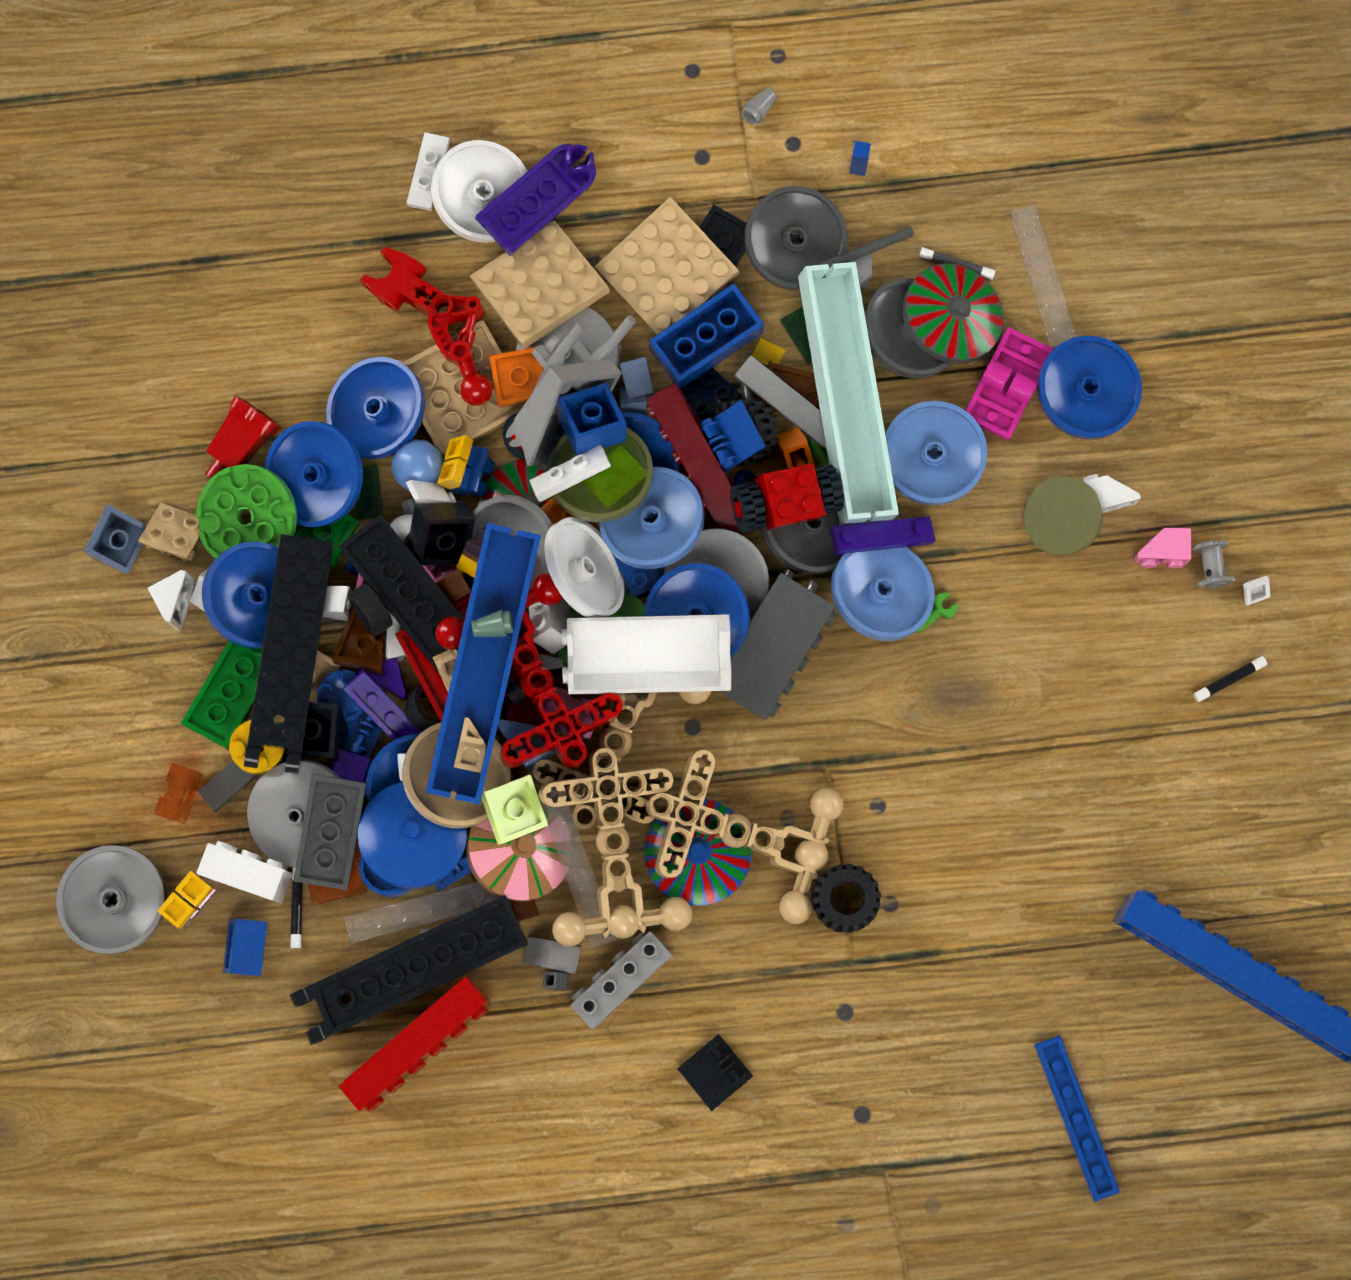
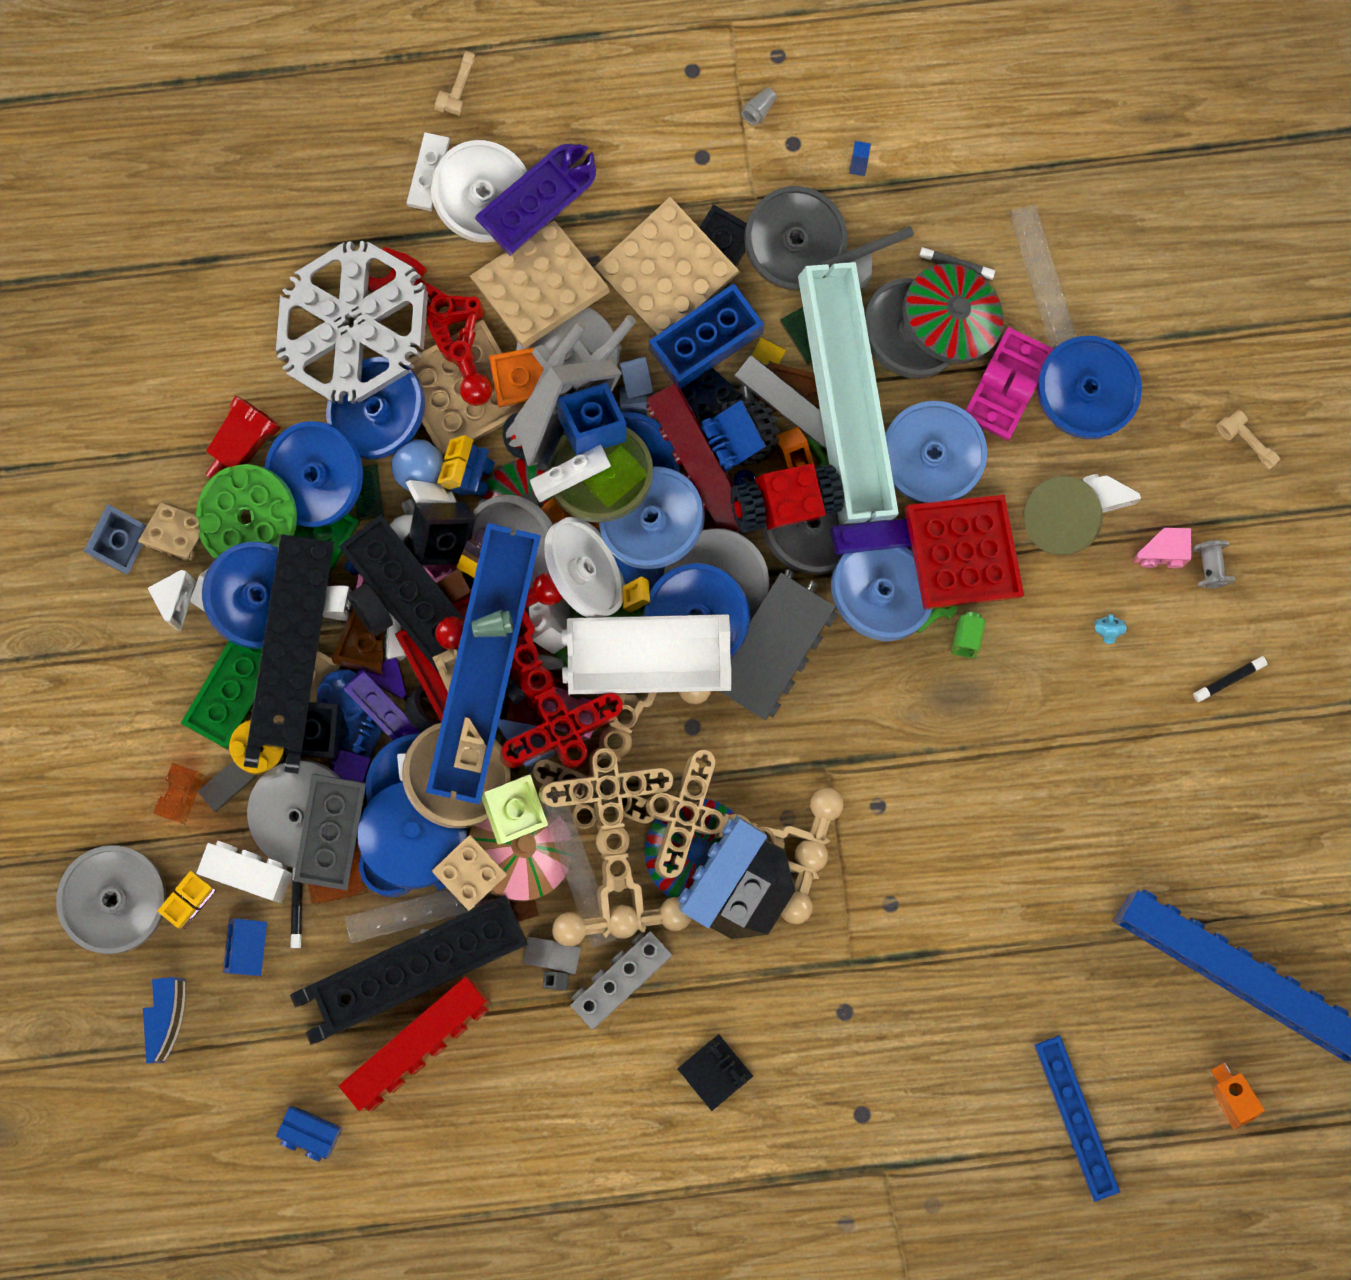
(163, 1019): none -> blue slope
(309, 1133): none -> blue brick
(348, 340): none -> plate
(451, 102): none -> tan brick
(469, 872): none -> tan hinge
(636, 594): none -> yellow tile
(722, 871): none -> medium blue brick
(757, 896): none -> black wedge
(870, 898): black tyre -> none
(964, 551): none -> red plate
(968, 635): none -> bright green brick
(1110, 628): none -> medium azure piece
(1235, 425): none -> tan brick
(1239, 1108): none -> orange torso
(1256, 590): white slope -> none

